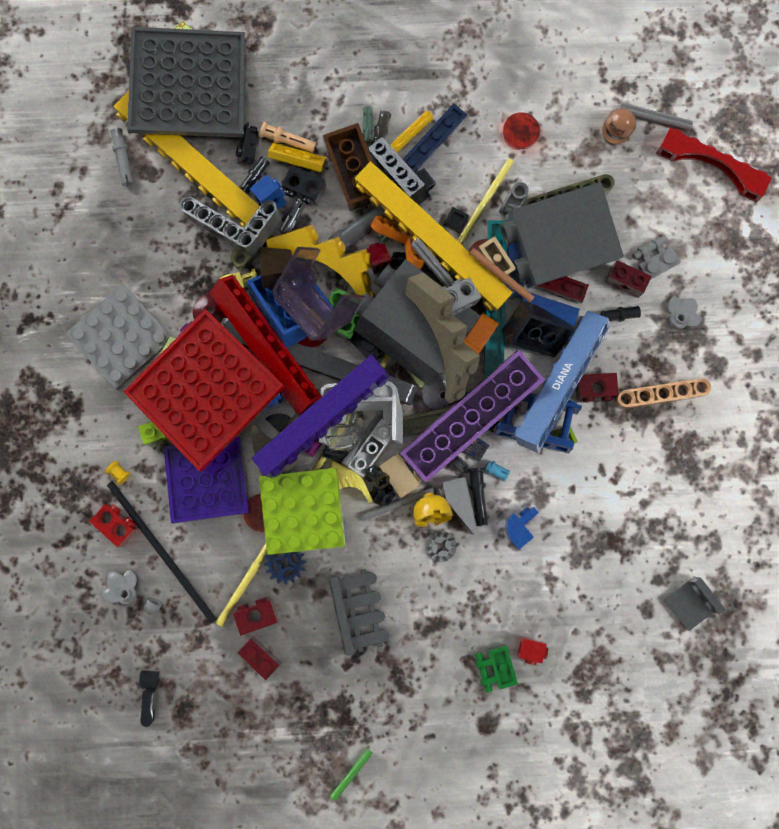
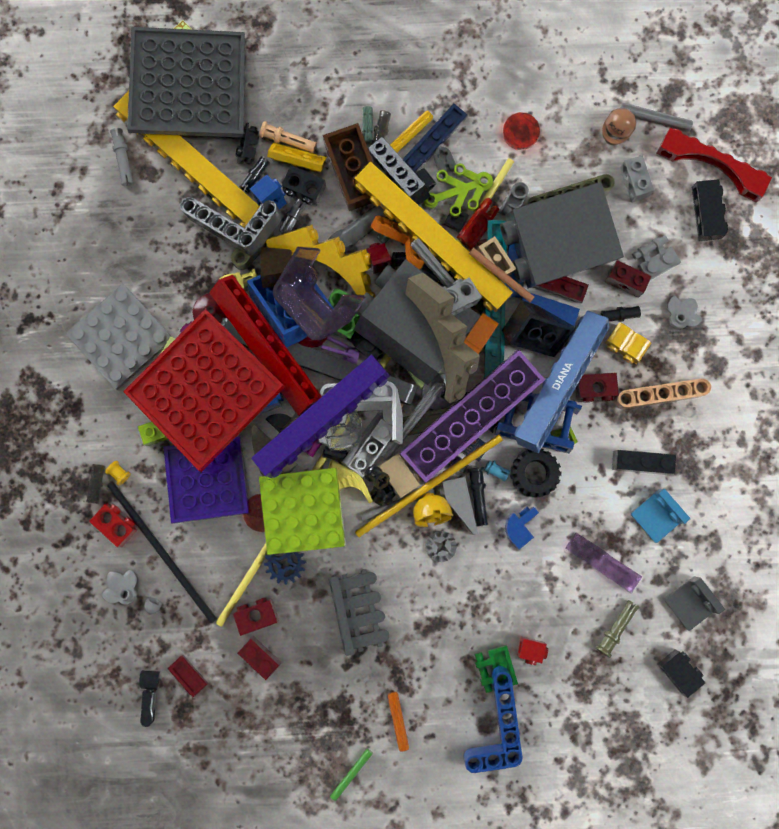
(95, 484): none -> clear smoke pin
(187, 676): none -> dark red tile
(350, 355): none -> medium lavender plant
(398, 721): none -> orange axle
(415, 416): none -> light grey axle
(429, 485): none -> yellow piece
(450, 163): none -> dark grey beam
(461, 189): none -> lime plant
(477, 224): none -> red hinge
(505, 726): none -> blue beam
(552, 473): none -> black tyre
(603, 562): none -> clear purple slope
(612, 637): none -> olive pin
(627, 343): none -> yellow brick
(636, 178): none -> light grey brick
(644, 462): none -> black brick
(659, 515): none -> dark azure bracket
(681, 672): none -> black brick
(709, 210): none -> black brick

